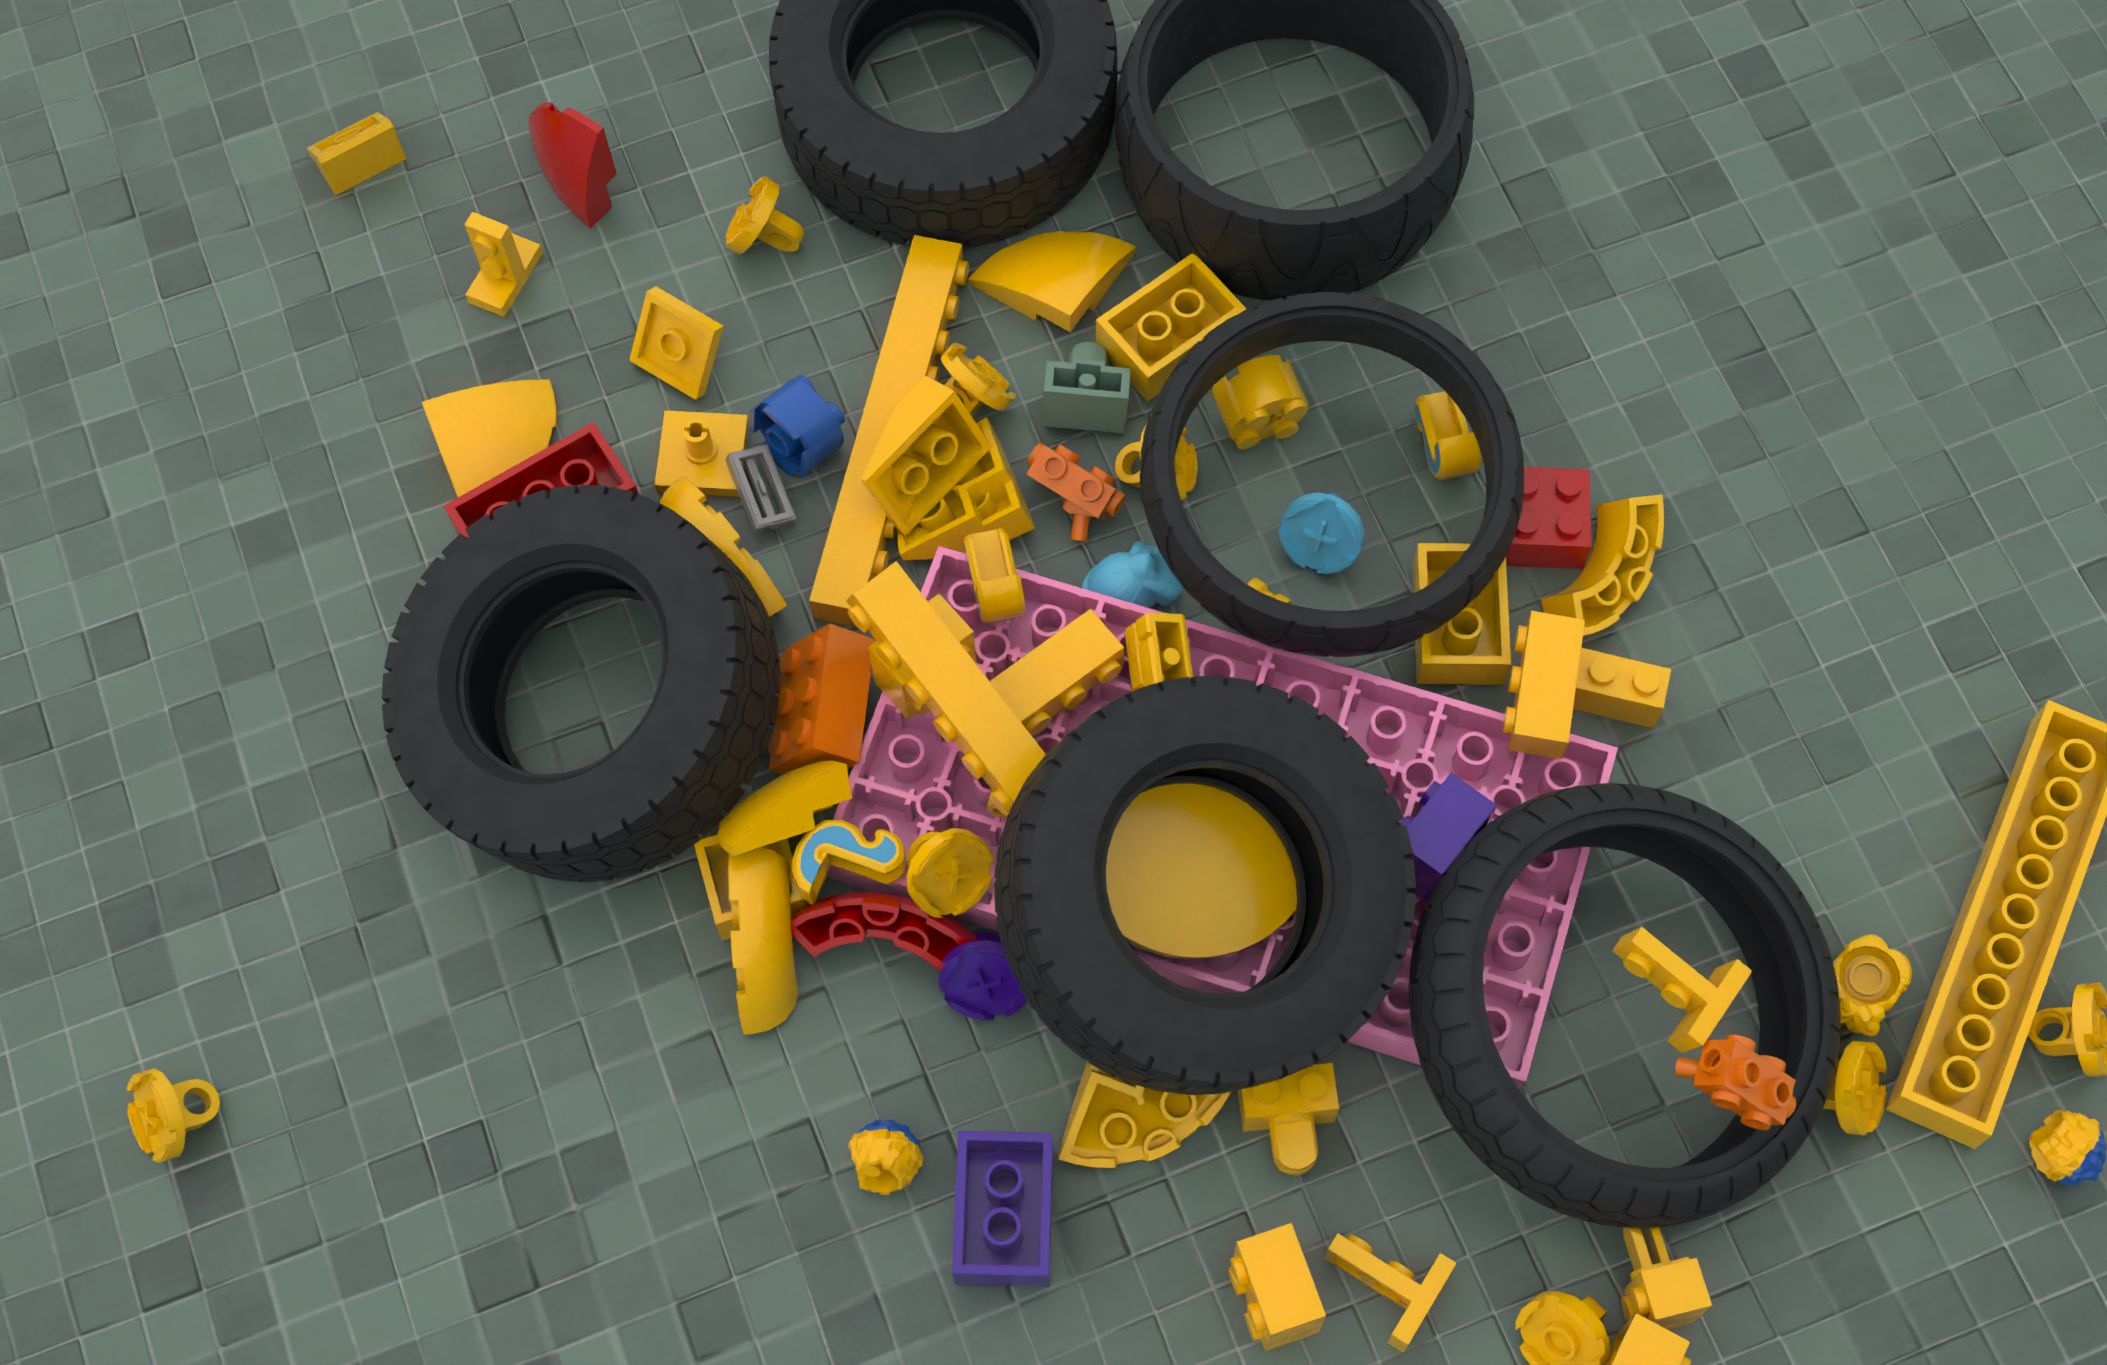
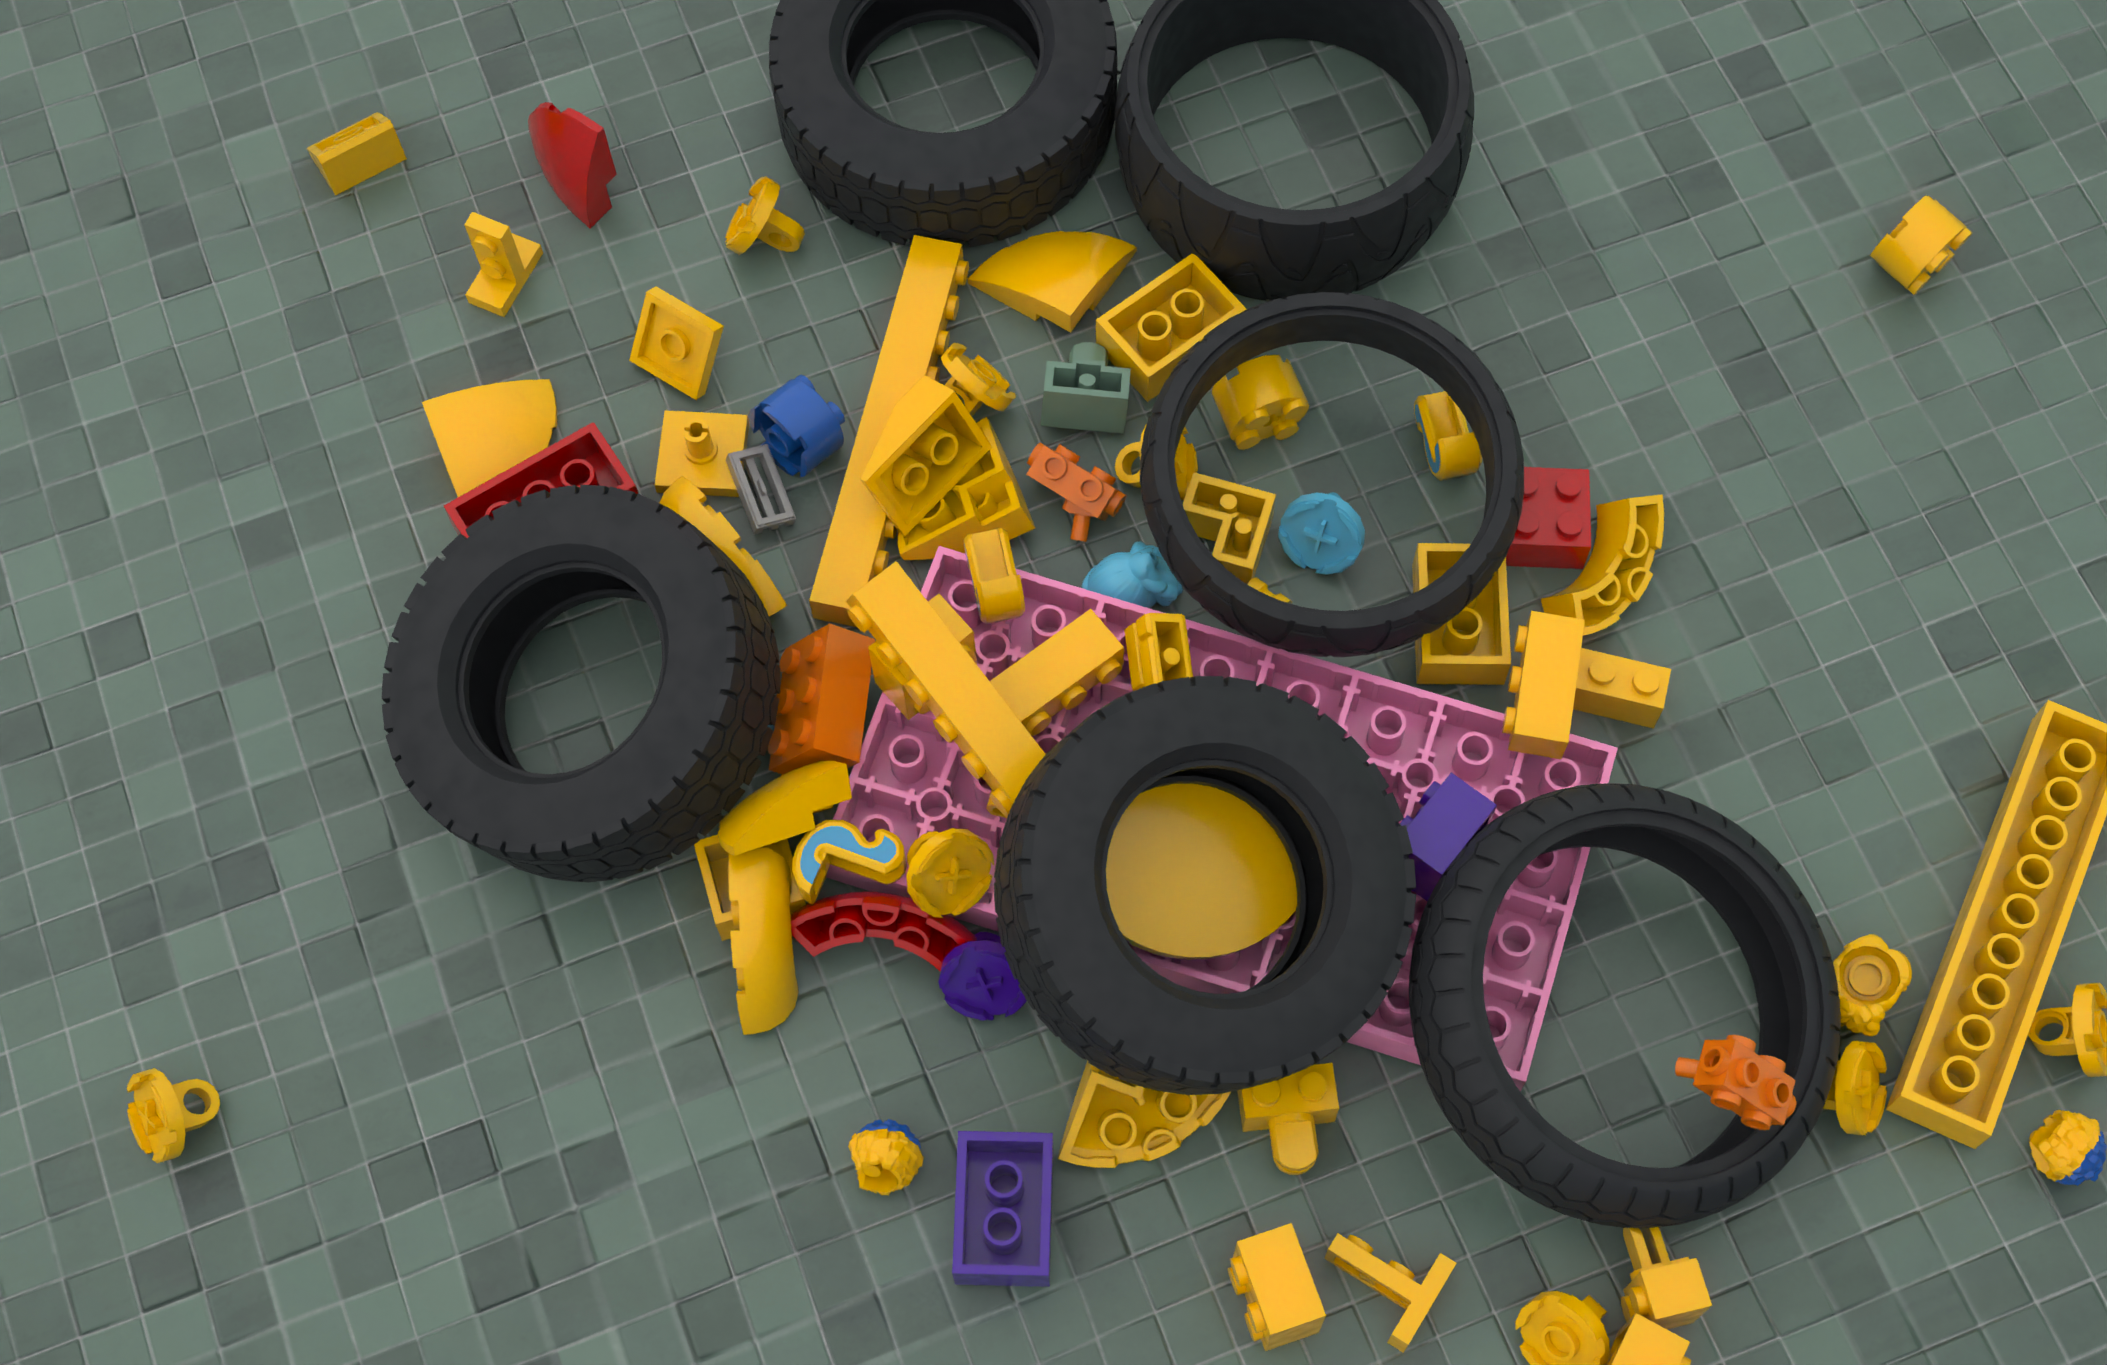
(1232, 517): none -> yellow brick
(1683, 985): yellow bracket -> none
(1920, 244): none -> yellow brick

